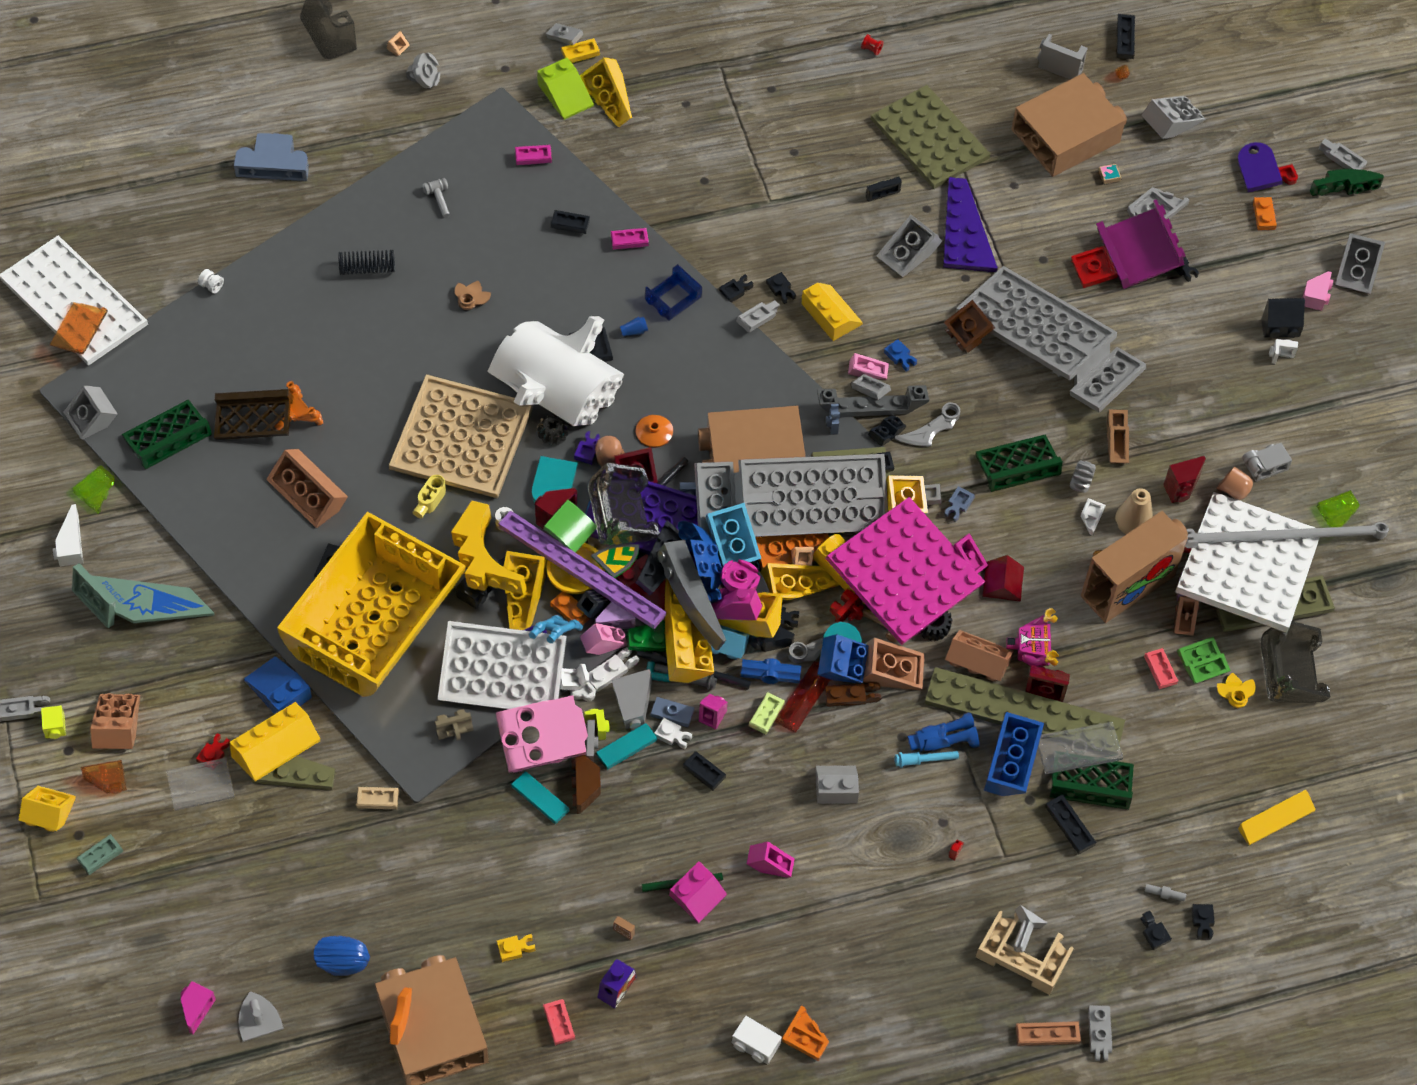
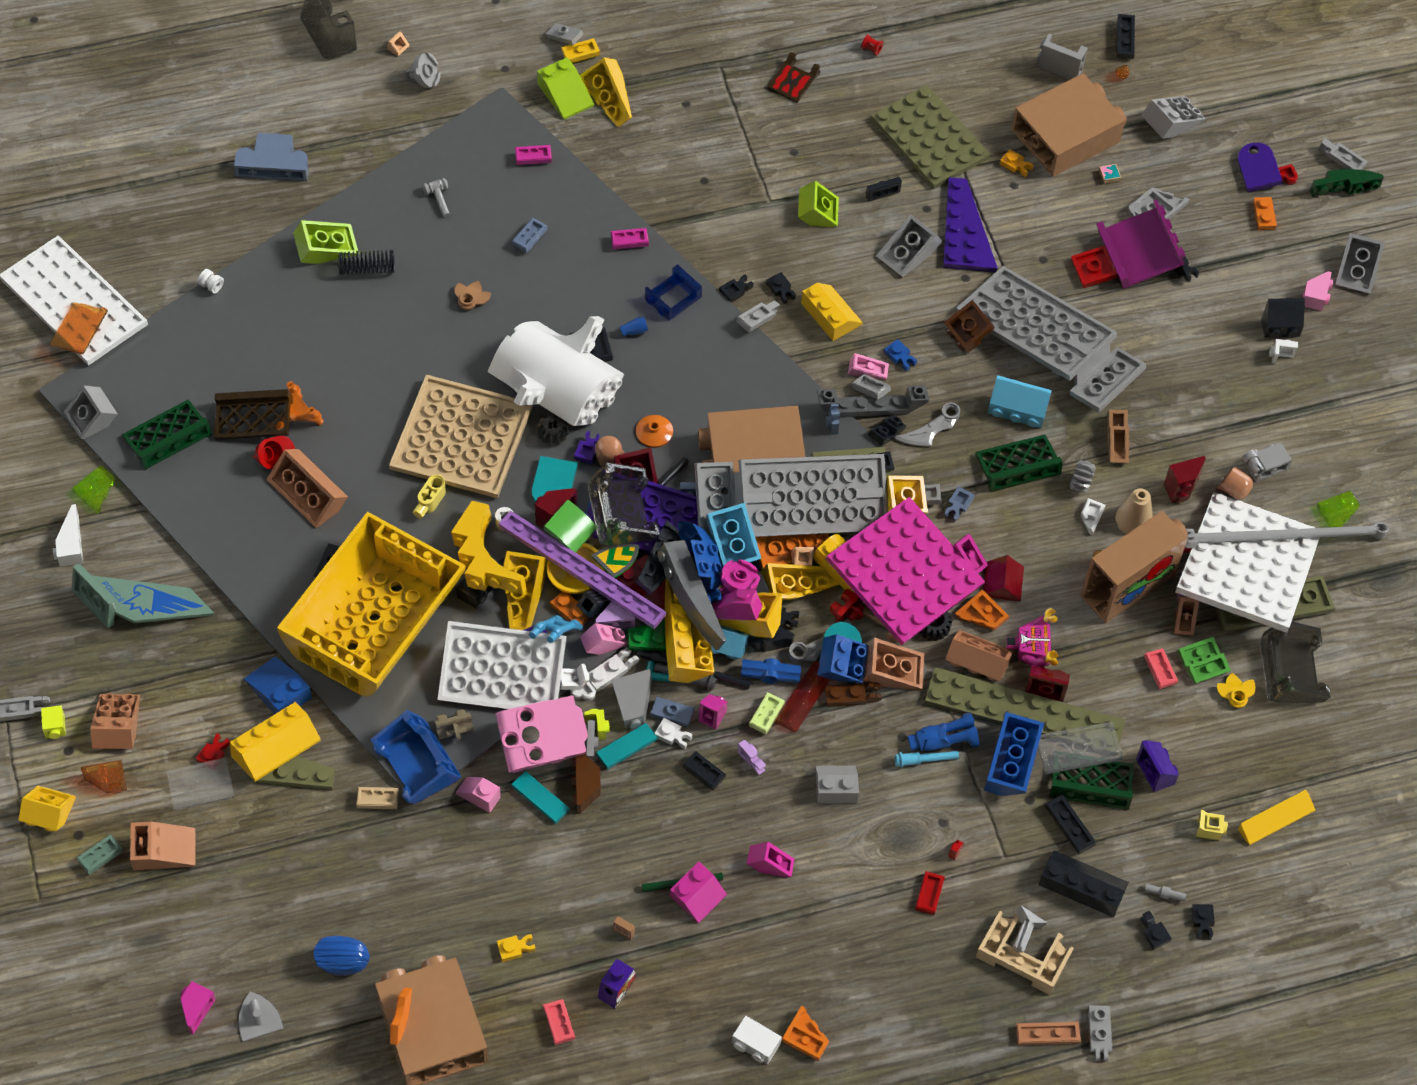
(161, 846): none -> nougat slope
(270, 450): none -> red piece
(322, 241): none -> lime slope
(416, 756): none -> blue windscreen
(480, 792): none -> bright pink slope
(529, 235): none -> sand blue plate
(570, 221): black plate -> none
(749, 754): none -> lavender plate
(792, 81): none -> dark brown flag
(818, 205): none -> lime slope
(929, 893): none -> red tile
(983, 612): none -> orange wing
(1014, 161): none -> light orange plate
(1019, 402): none -> medium azure slope
(1083, 883): none -> black slope
(1156, 765): none -> dark purple slope
(1211, 826): none -> light yellow window

